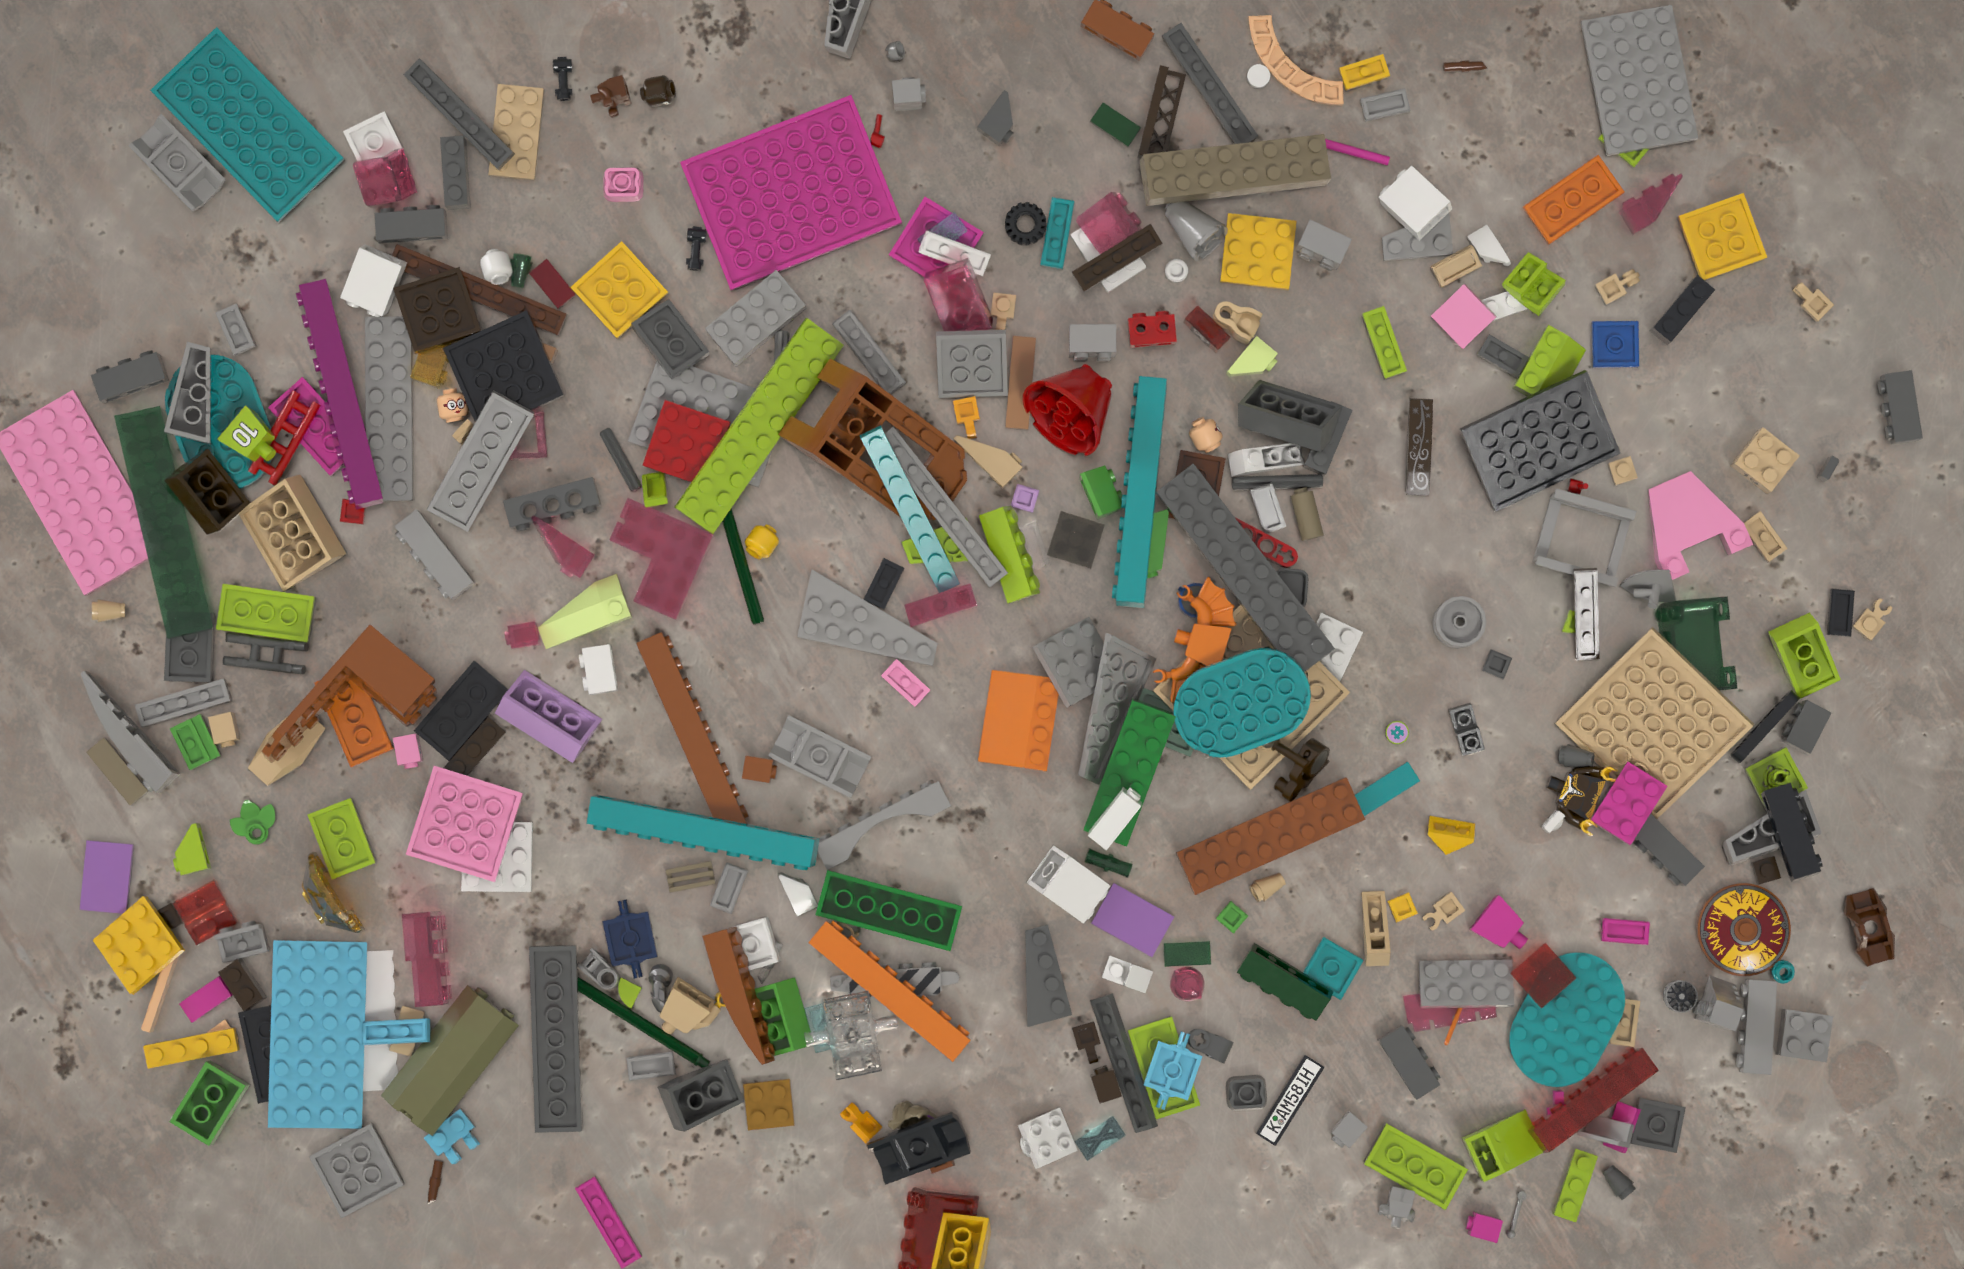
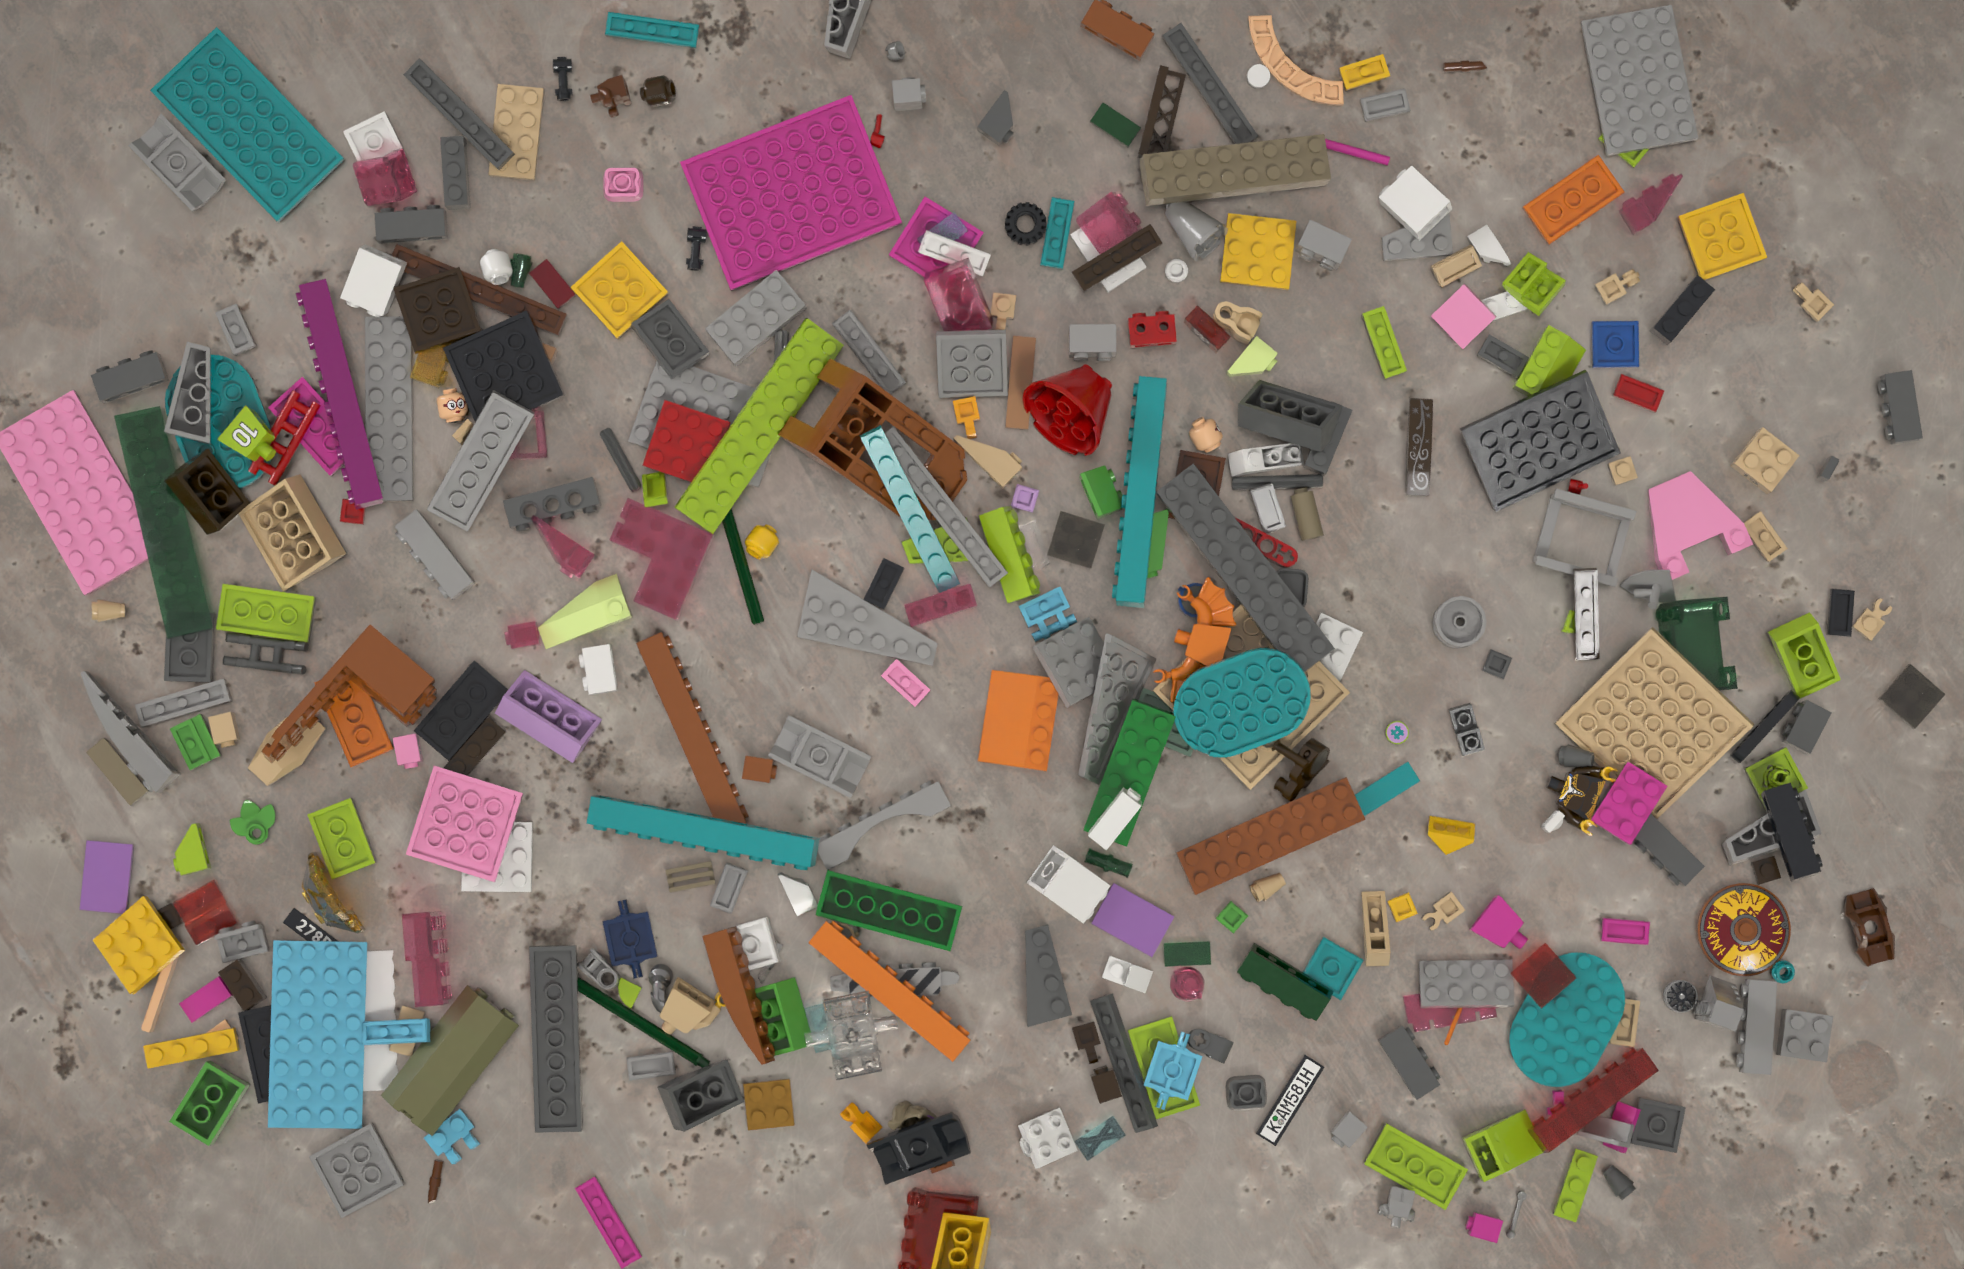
(306, 928): none -> black sticker
(652, 30): none -> teal tile
(1046, 606): none -> medium azure plate
(1638, 393): none -> red tile
(1911, 696): none -> clear smoke plate

